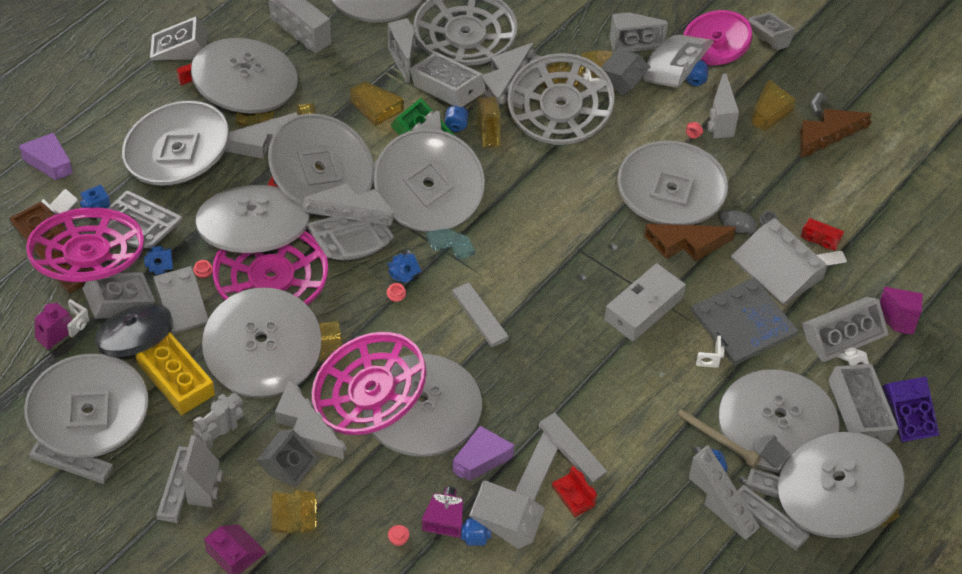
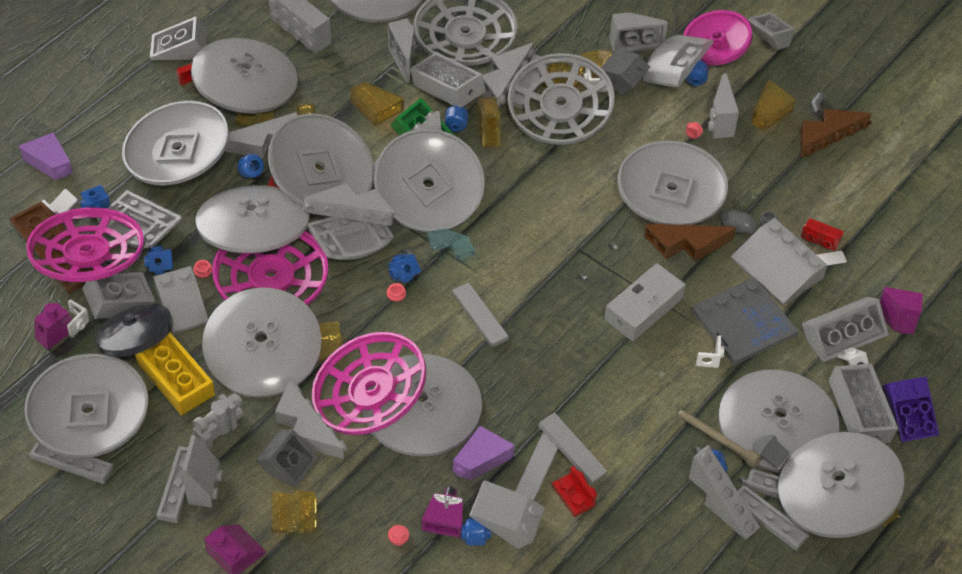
(250, 166): none -> blue head

